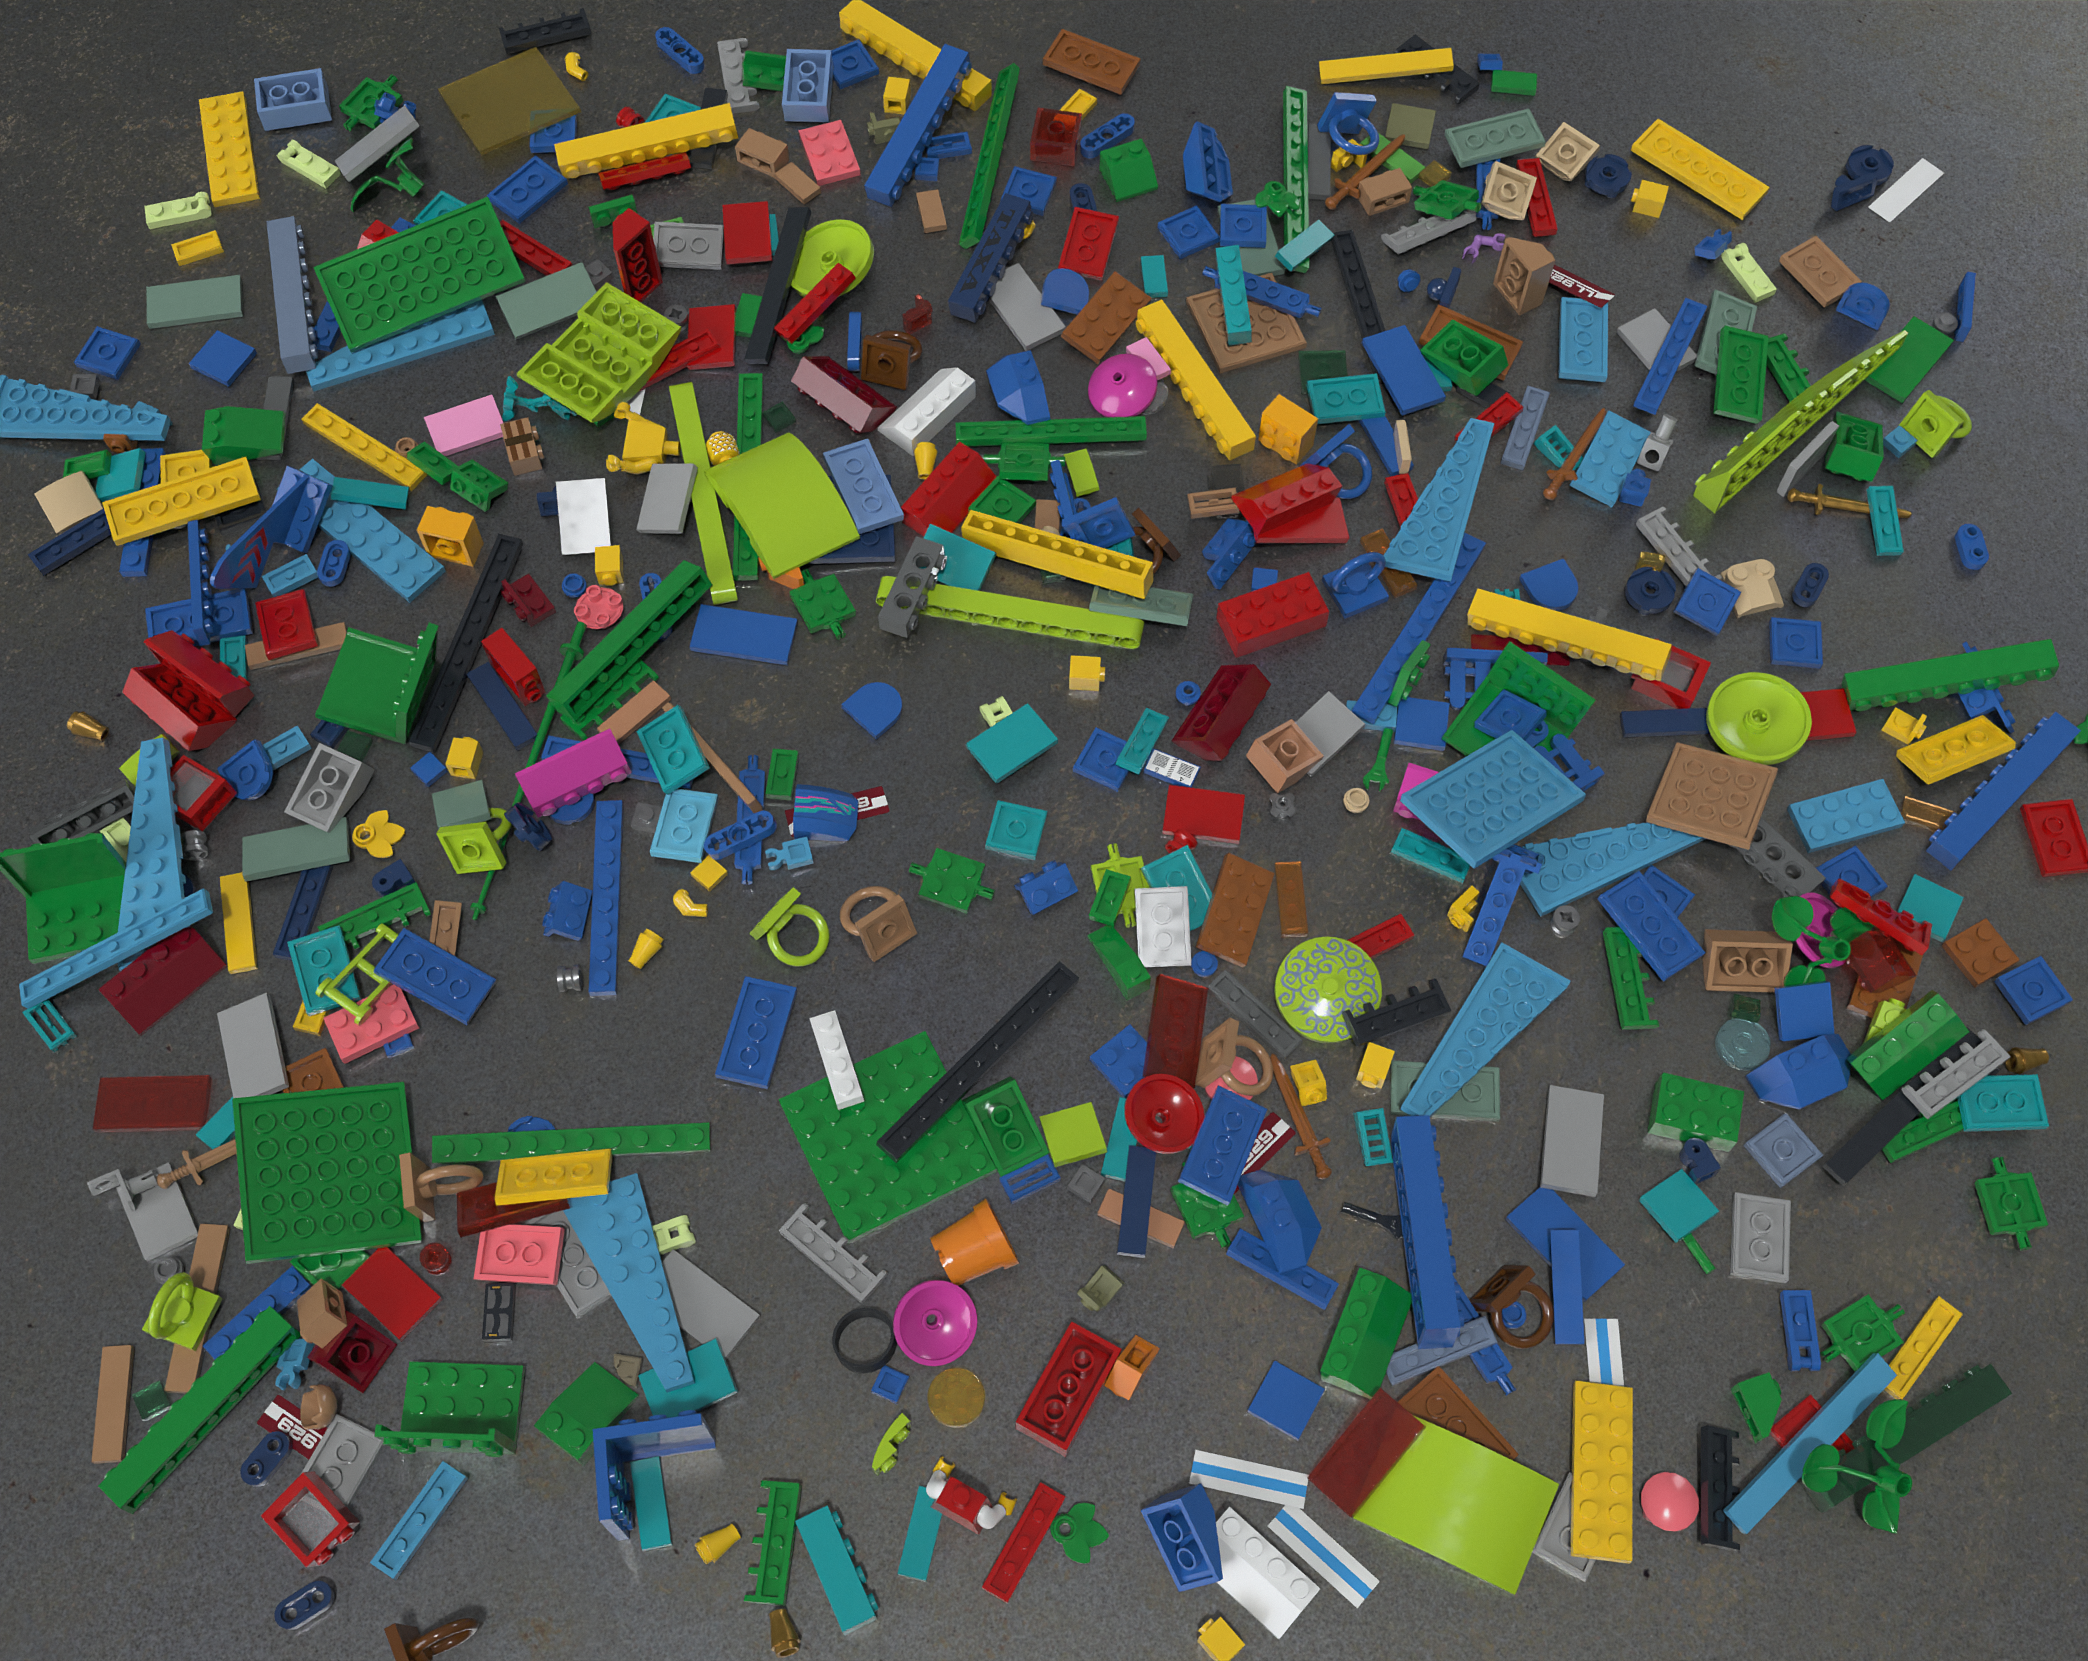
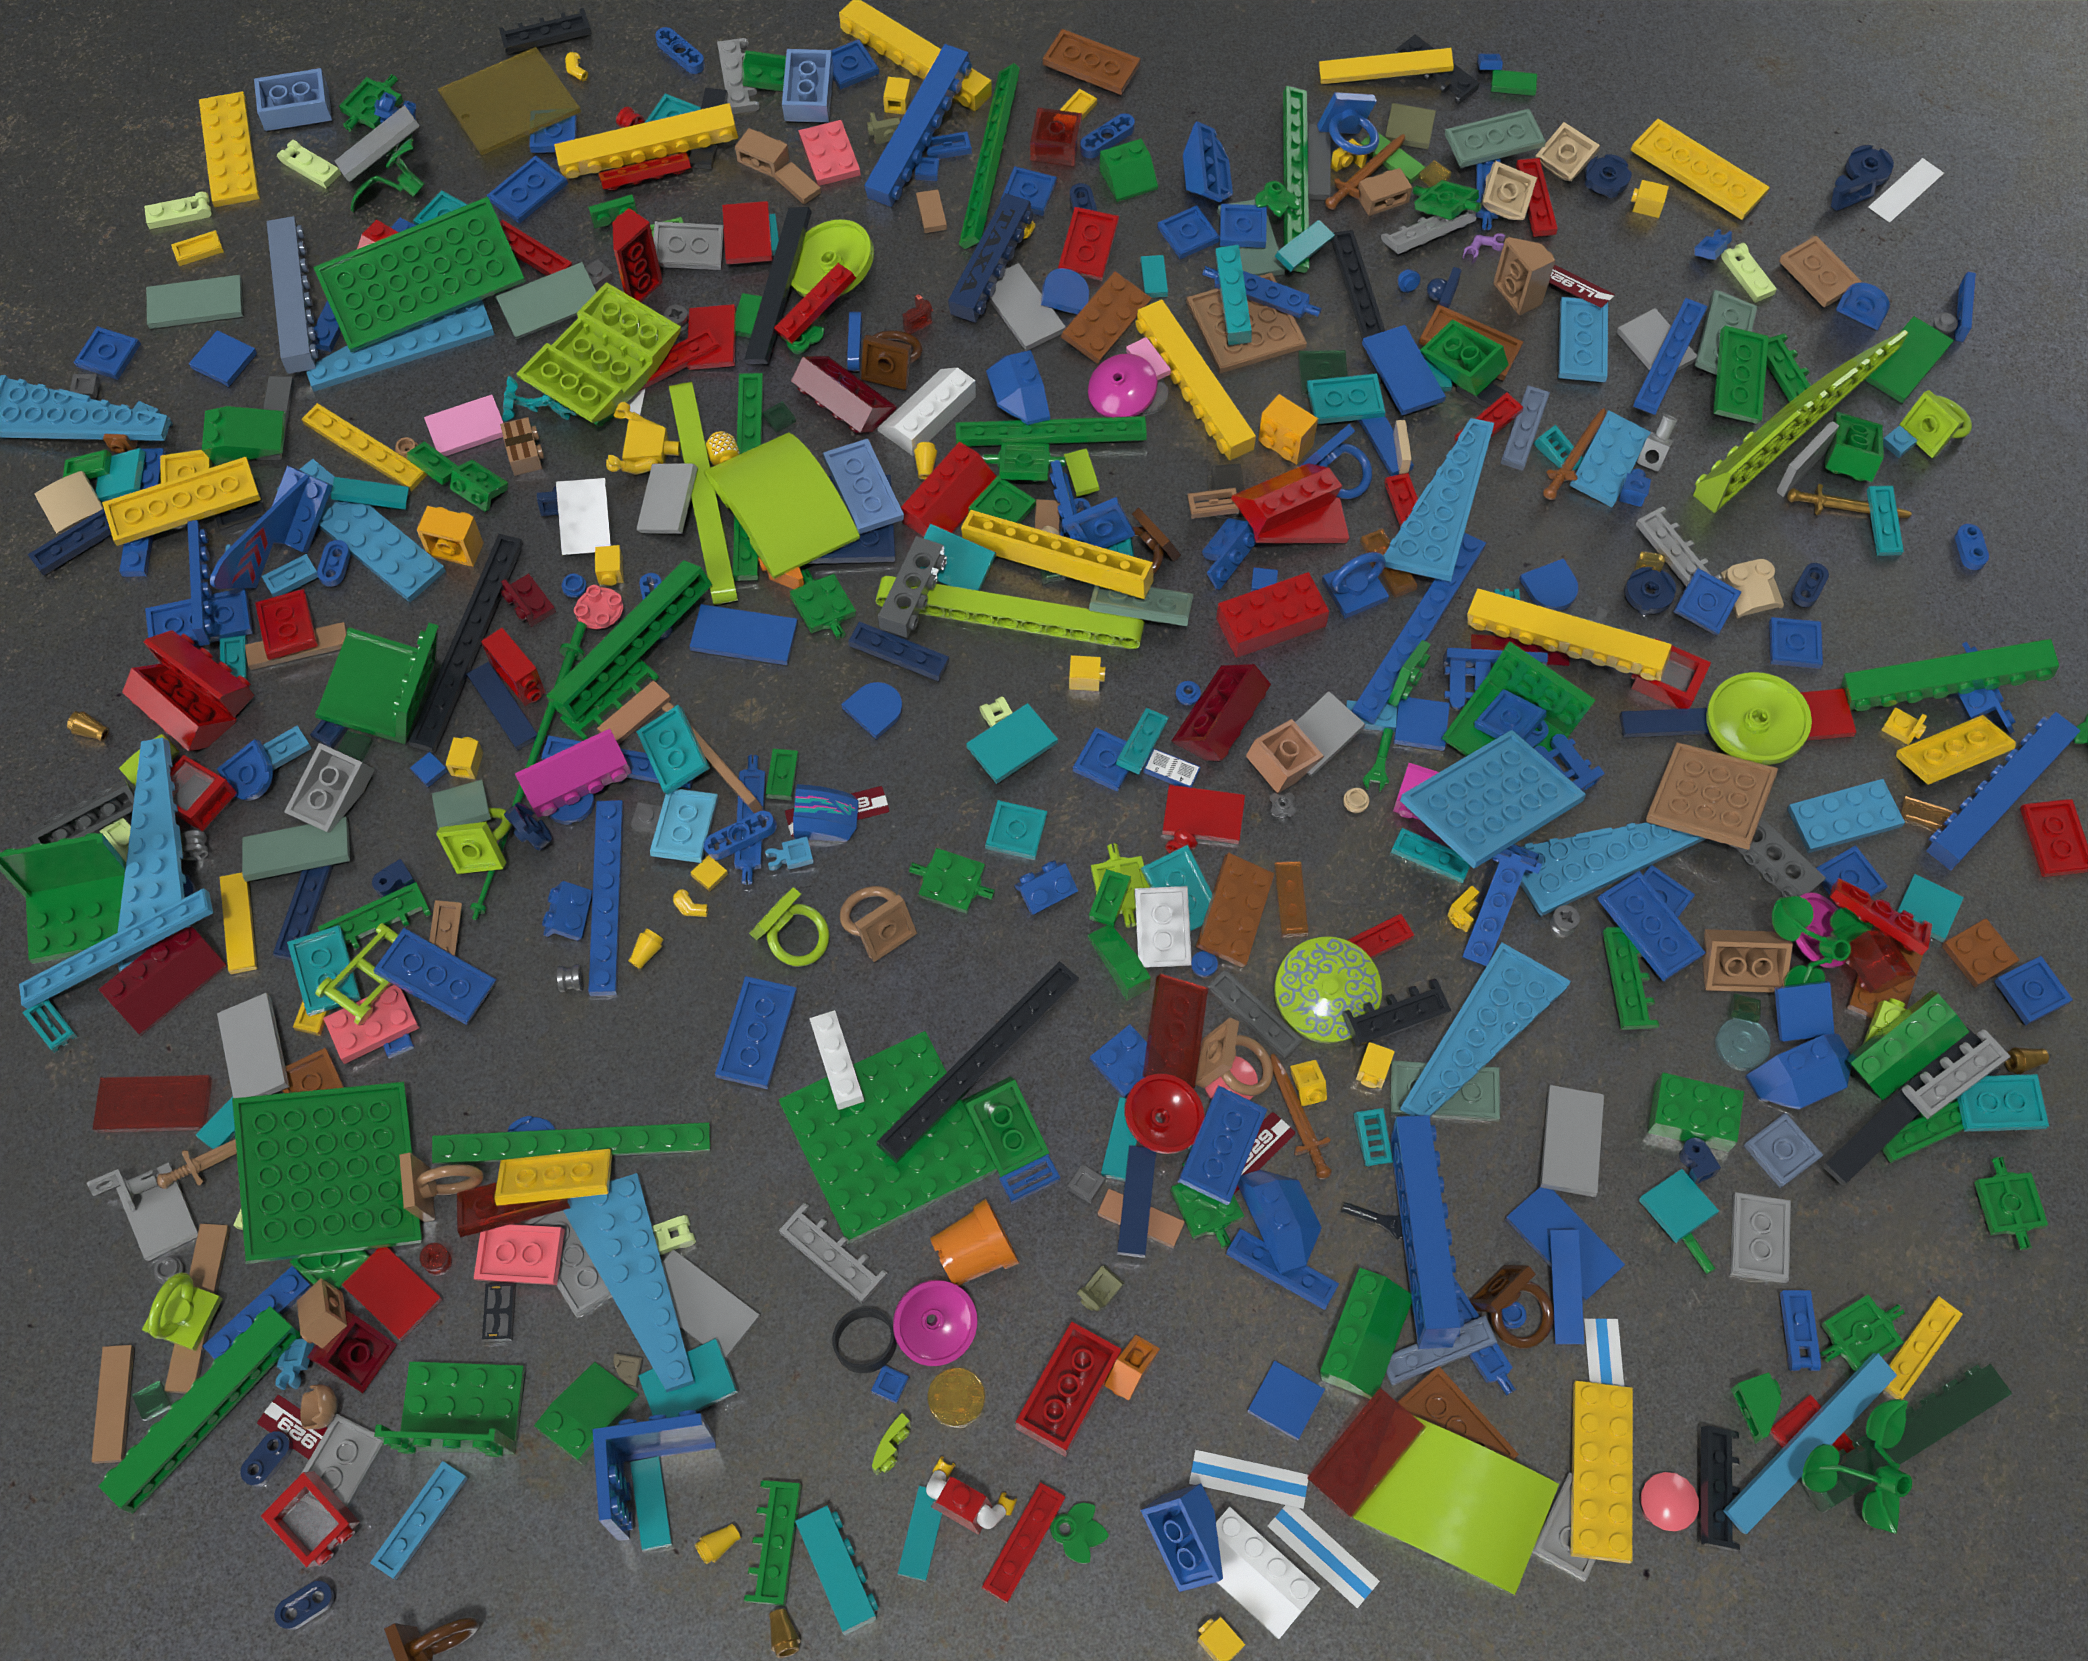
(381, 835): yellow plate -> none
(898, 651): none -> dark blue plate
(1073, 1134): lime tile -> none

